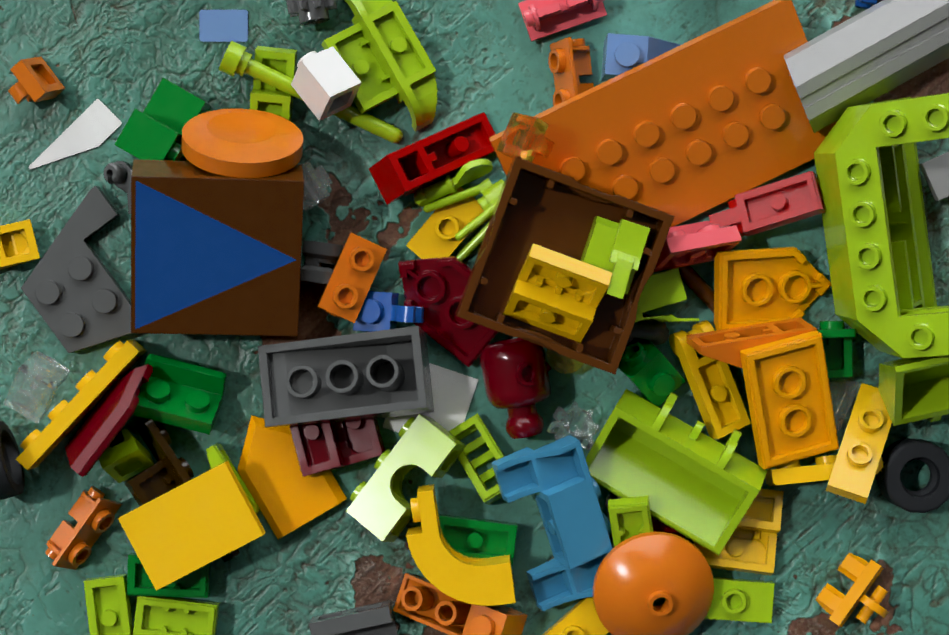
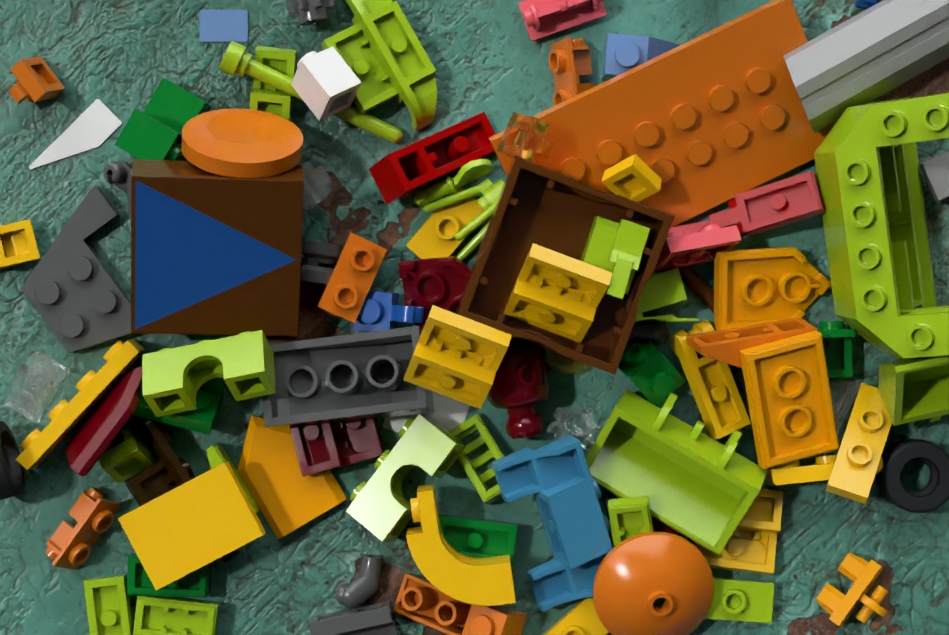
(176, 374): none -> lime arch
(364, 587): none -> dark grey arm
(457, 357): none -> yellow slope
(632, 179): none -> yellow plate

